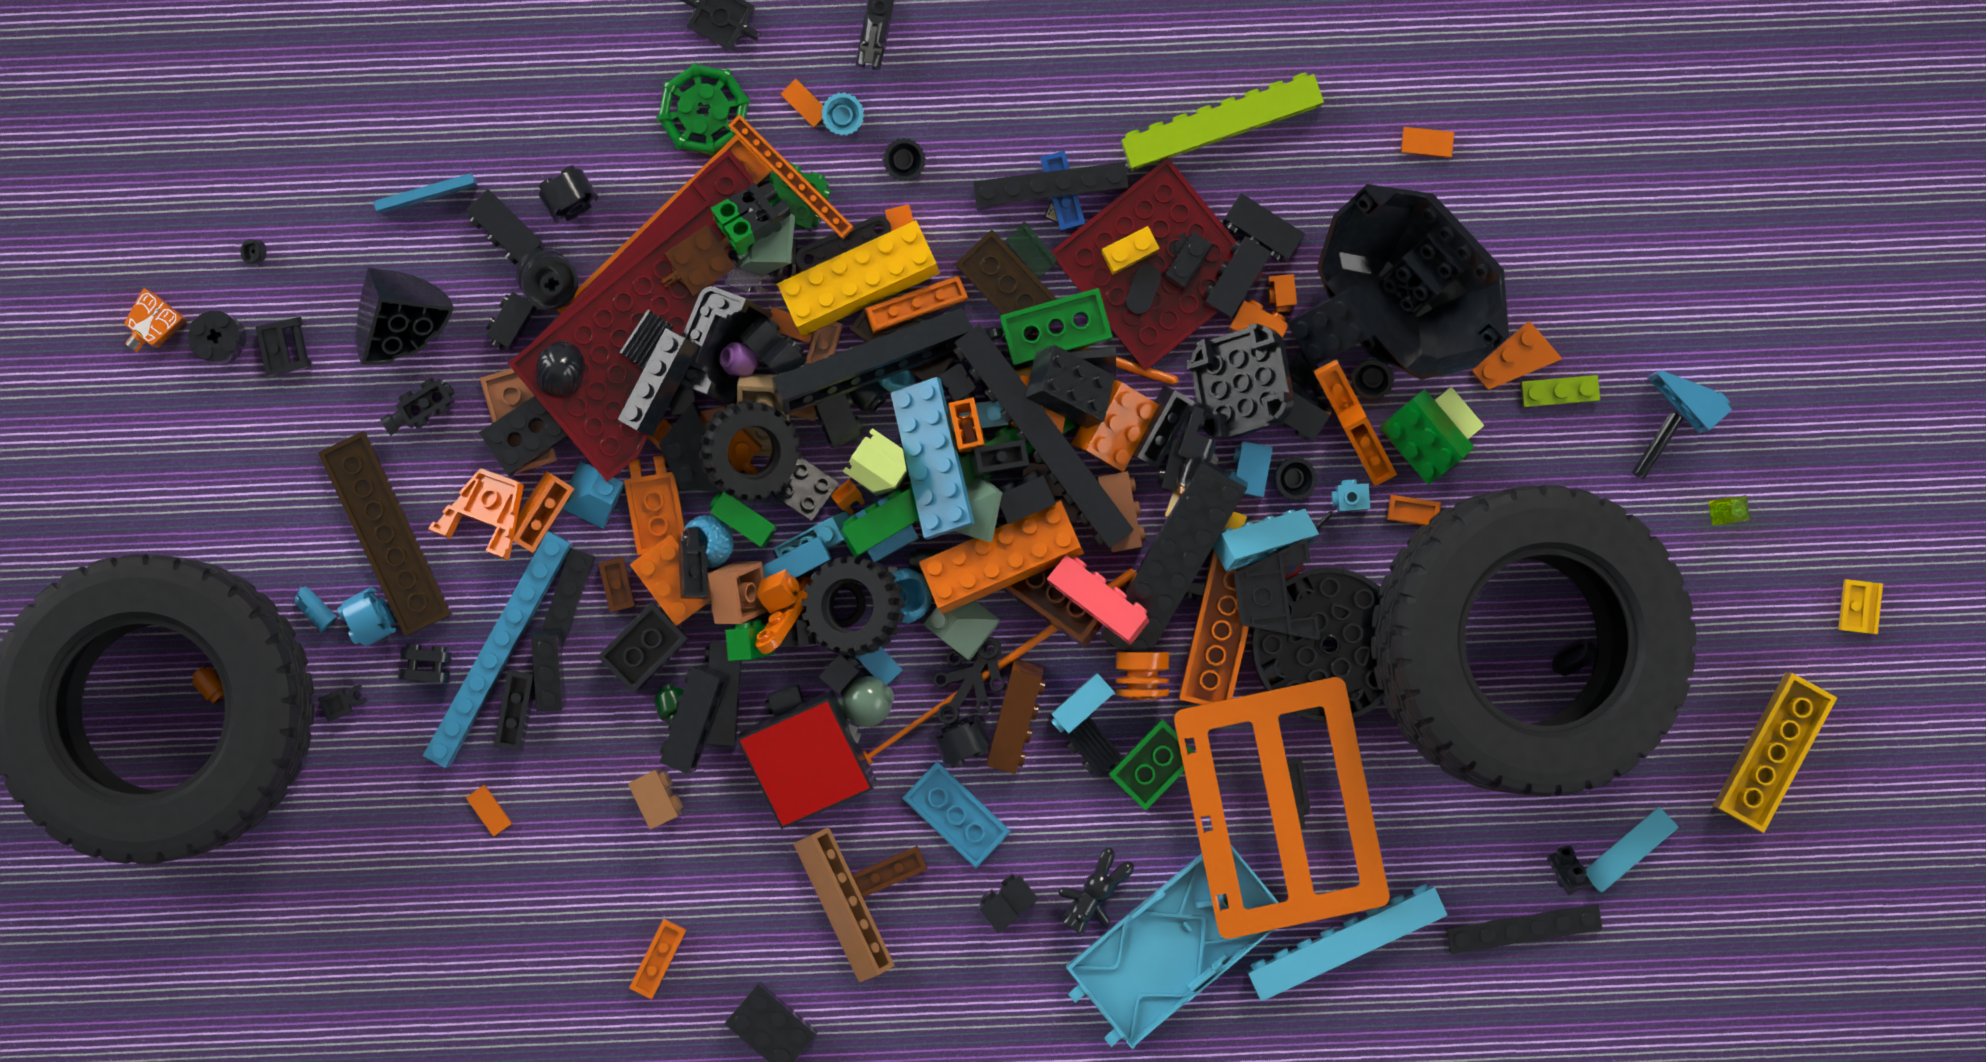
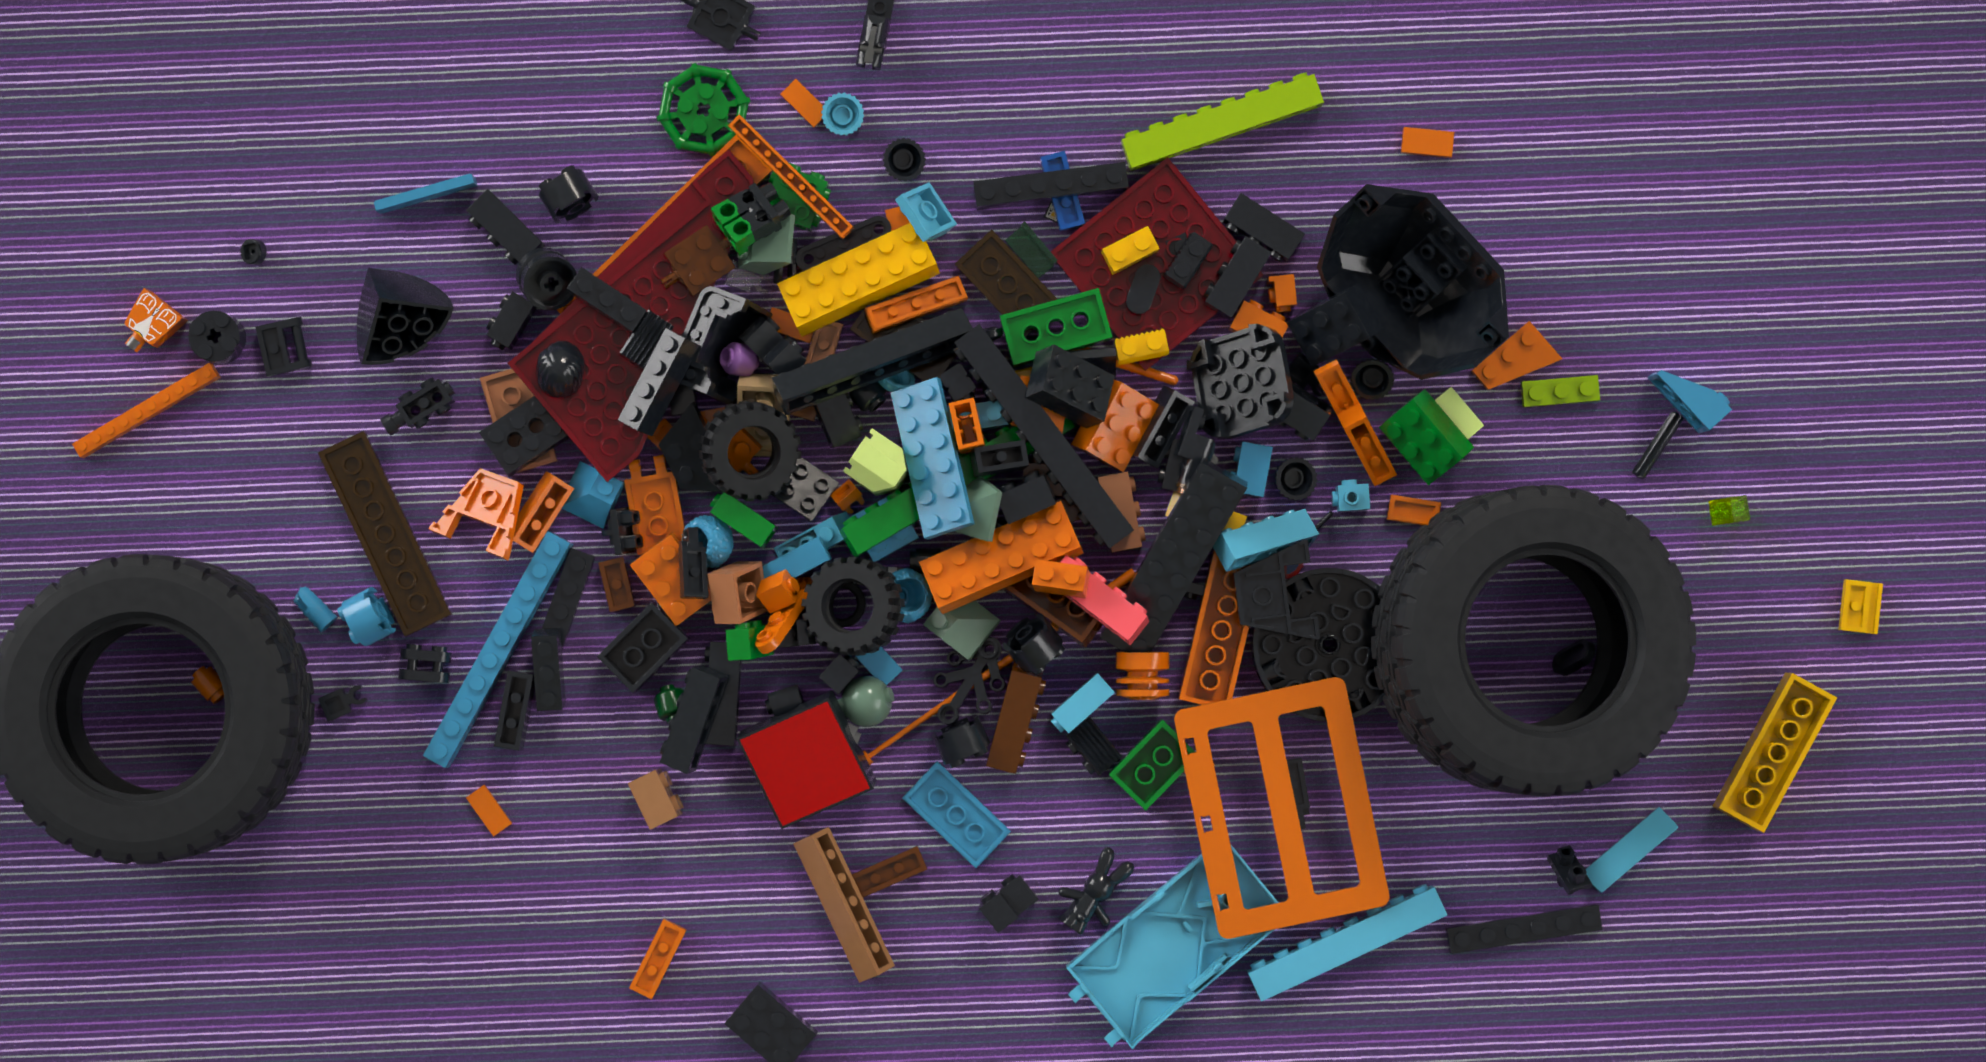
(146, 410): none -> orange piece
(606, 300): none -> black brick
(621, 530): none -> black hips
(926, 212): none -> medium azure plate
(1033, 644): none -> black brick
(1061, 578): none -> orange brick
(1141, 347): none -> yellow brick

